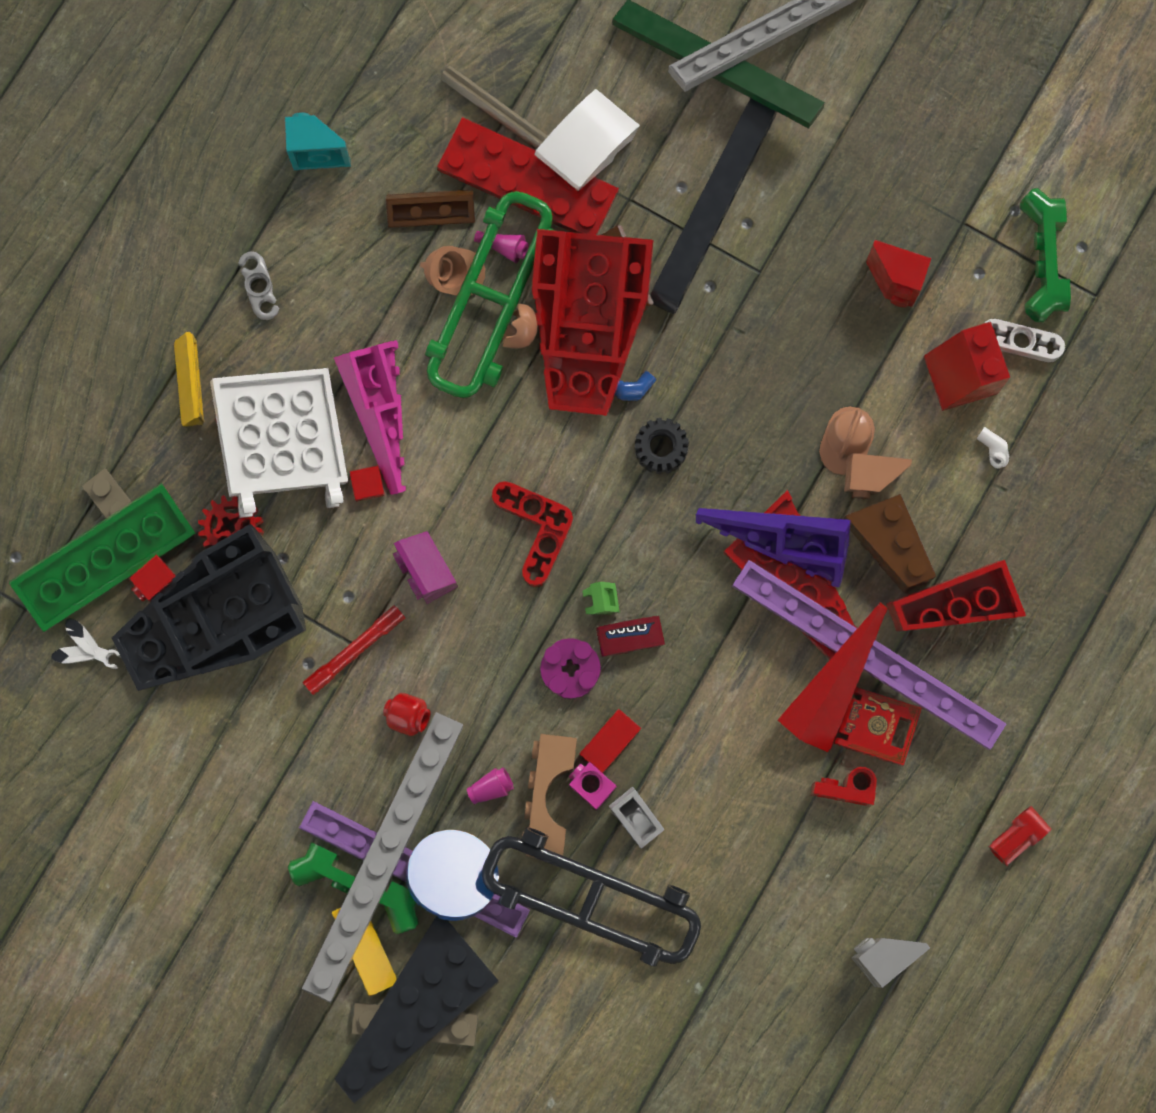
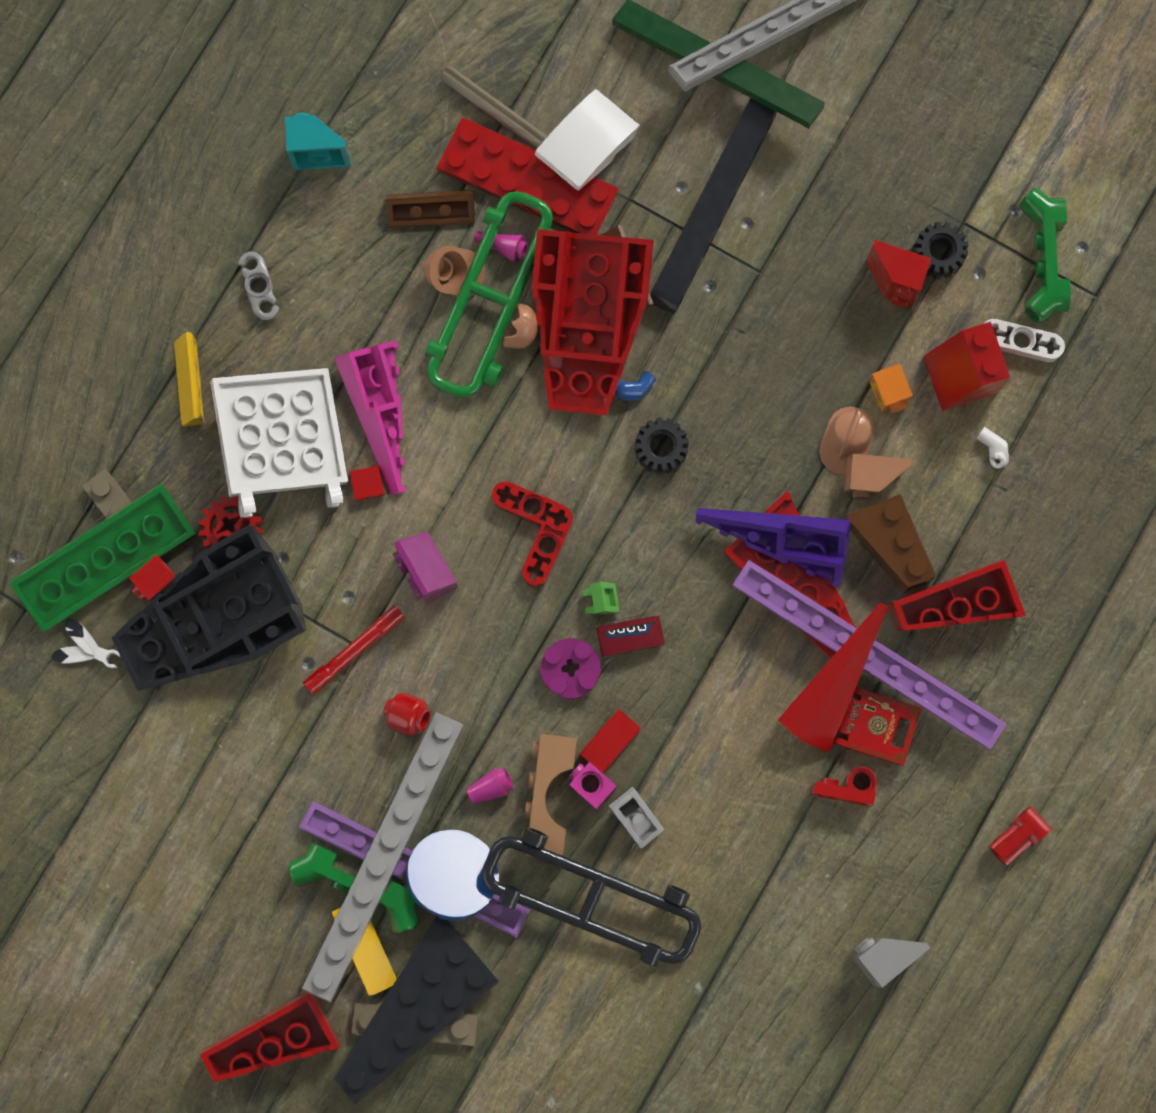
(280, 1036): none -> red wedge
(891, 389): none -> orange brick
(950, 236): none -> black tyre

